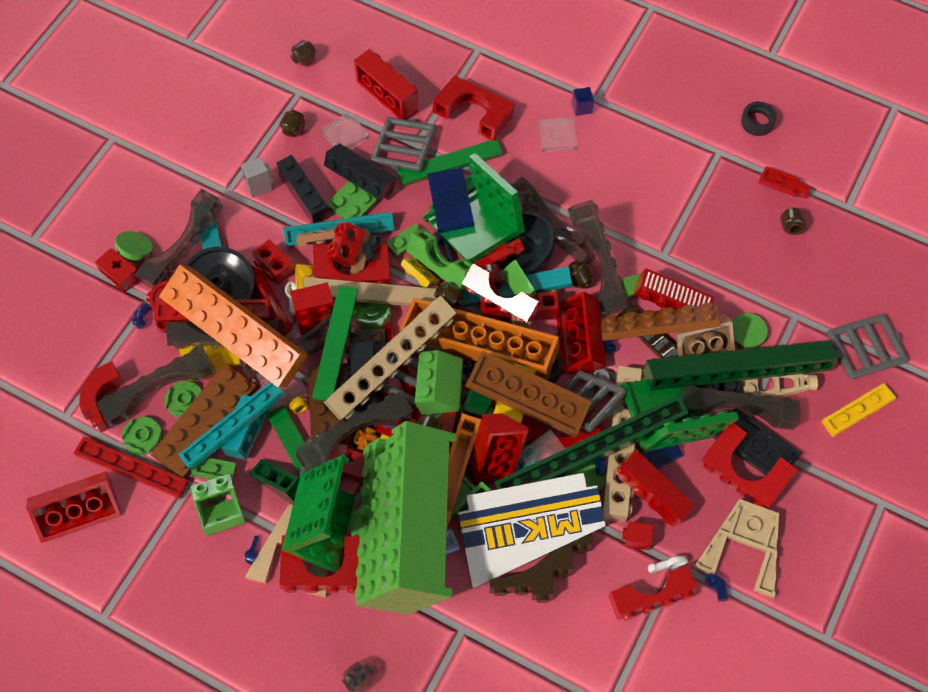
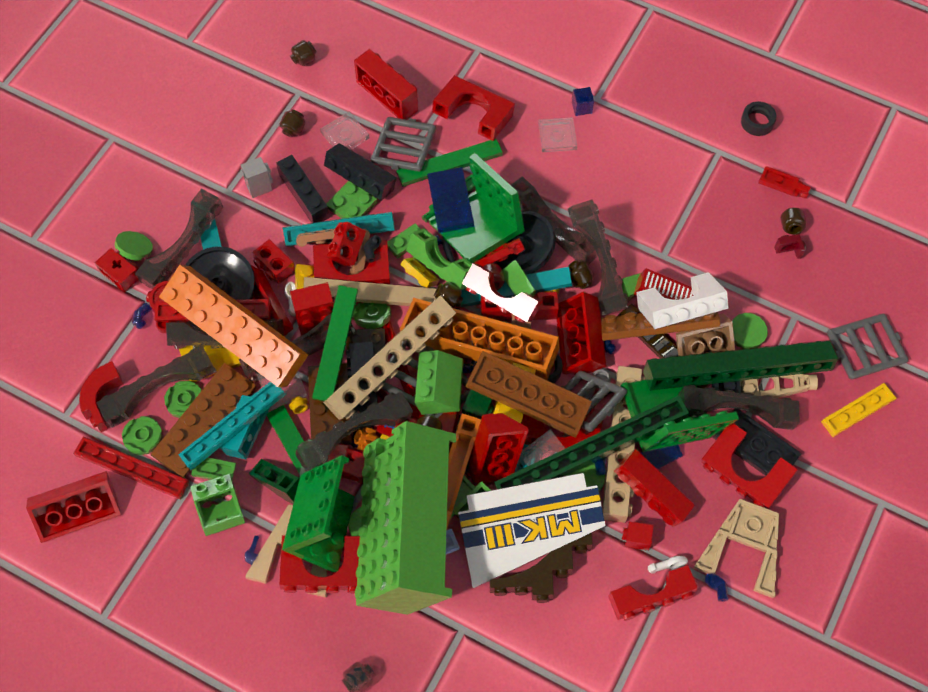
(707, 299): none -> white arch
(790, 243): none -> dark red bracket

